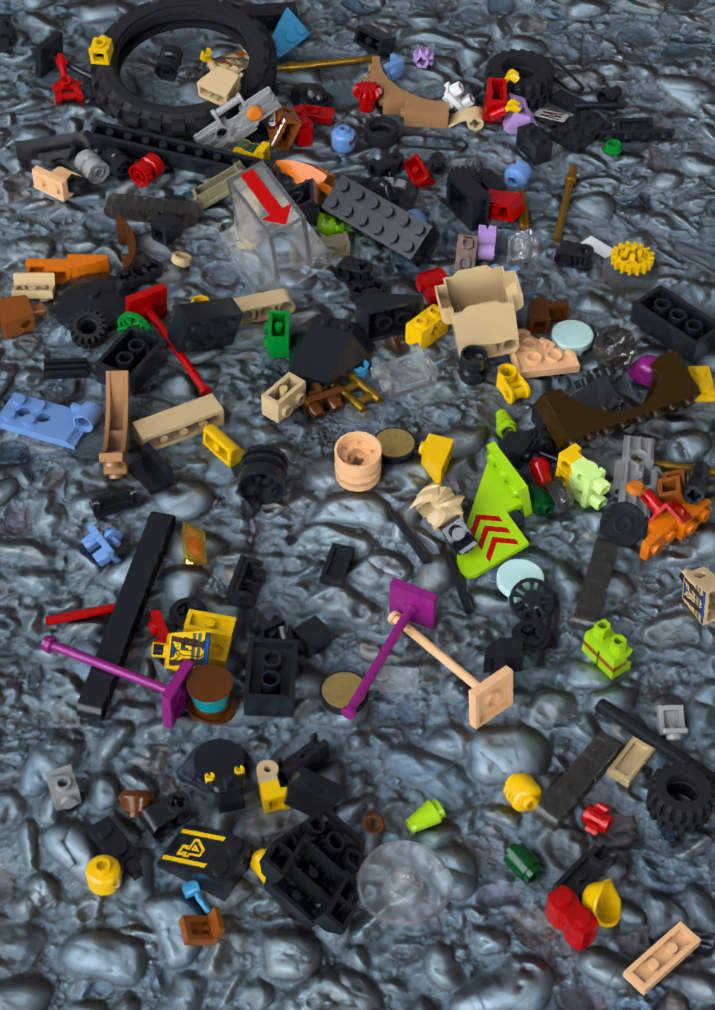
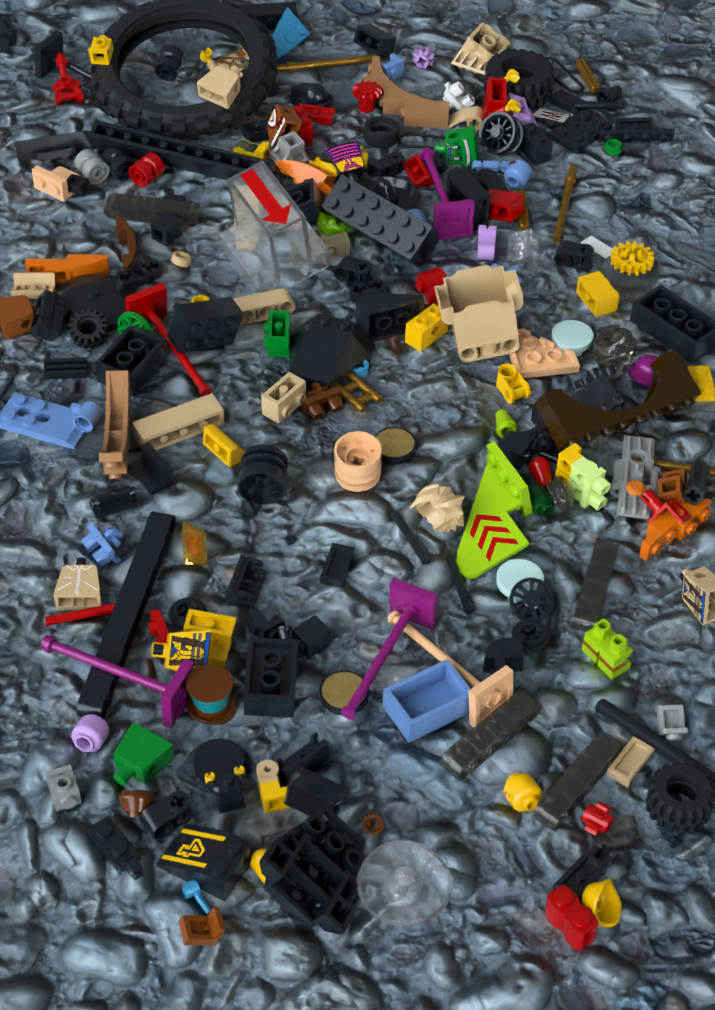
(49, 316): none -> black brick
(77, 586): none -> tan torso
(90, 733): none -> lavender head
(103, 875): yellow head -> none
(141, 755): none -> green torso
(216, 187): dark tan container -> none
(242, 124): light grey piece -> none
(289, 148): none -> light grey brick
(343, 139): medium blue head -> none
(344, 159): none -> torso
(405, 373): clear panel -> none
(425, 816): lime cone -> none
(427, 700): none -> medium blue piece
(436, 455): yellow slope -> none
(449, 218): none -> magenta tile
(458, 535): bracket -> none
(460, 146): none -> green torso
(466, 252): hips -> none
(473, 364): black wheel -> none
(479, 49): none -> tan slope
(490, 734): none -> clear smoke beam
(493, 165): none -> medium blue axle
(501, 133): none -> black wheel
(522, 862): dark green brick -> none
(543, 312): reddish brown brick -> none
(587, 75): none -> pearl gold axle
(597, 293): none -> yellow brick
(622, 524): black tile -> none
(661, 958): light nougat plate -> none

